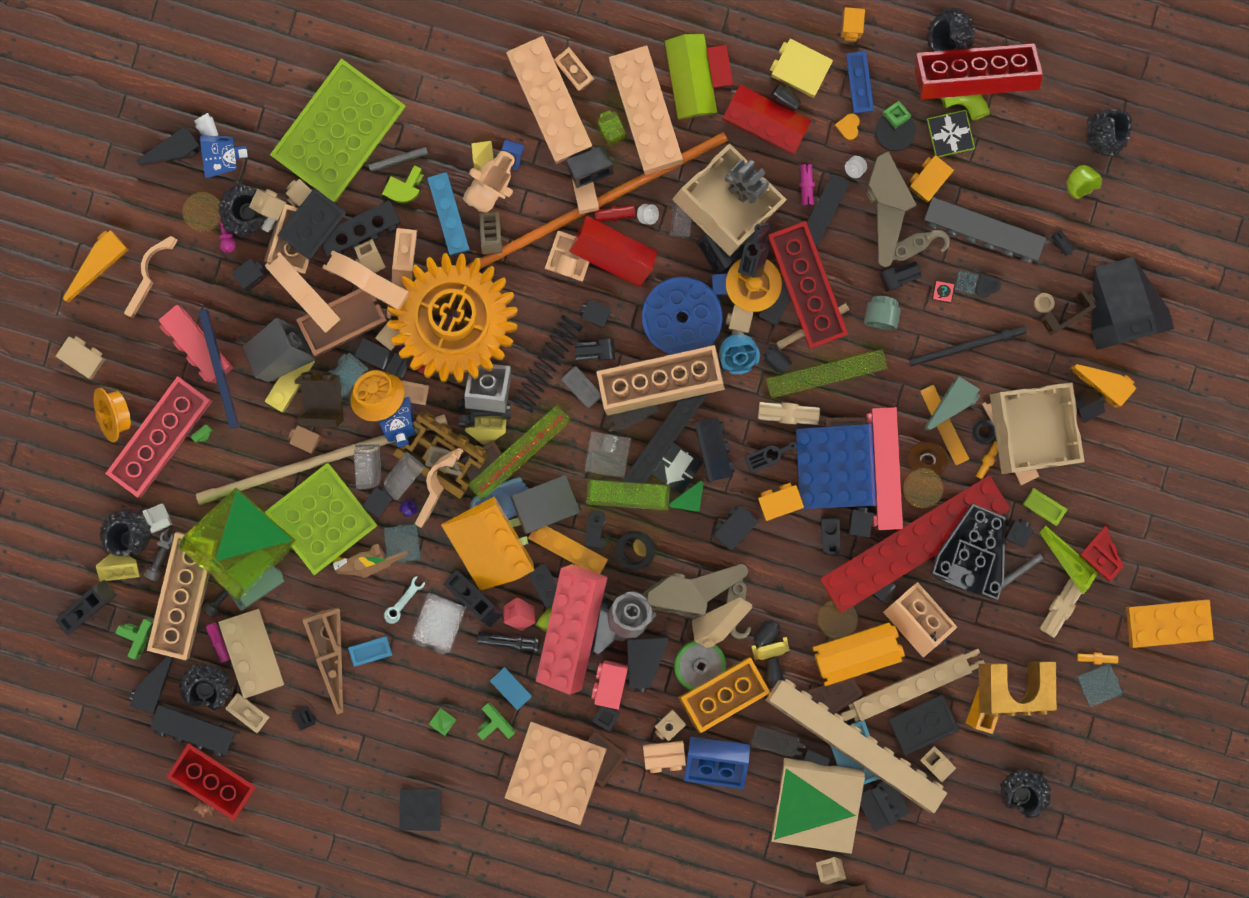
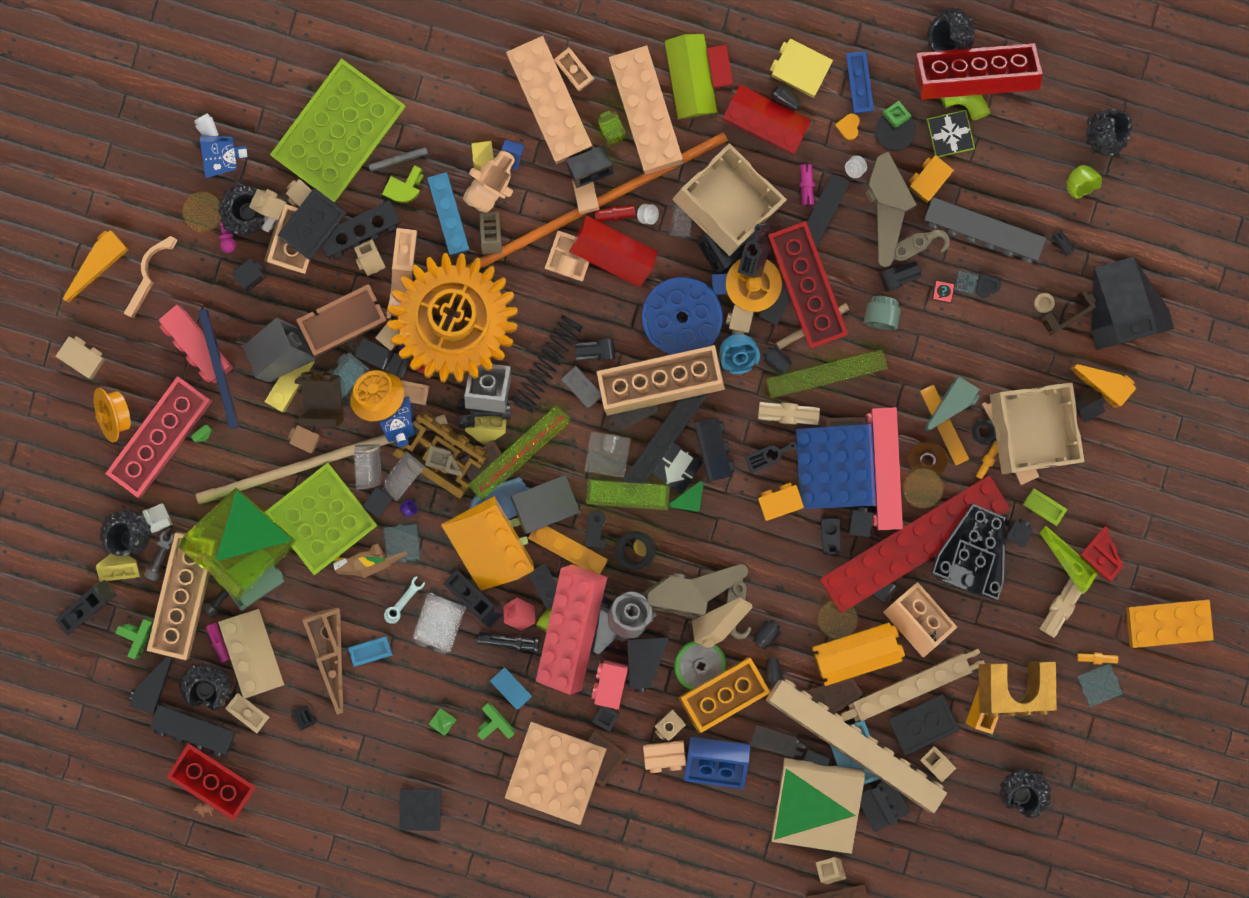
(176, 147): black slope -> none
(303, 293): light nougat piece -> none
(366, 280): light nougat piece -> none
(434, 486): light nougat piece -> none
(595, 313): black brick -> none
(735, 528): black brick -> none
(746, 181): dark grey gear -> none
(771, 650): light yellow piece -> none
(852, 24): light orange brick -> none
(1005, 335): black bar -> none
(1022, 569): flat silver bar -> none

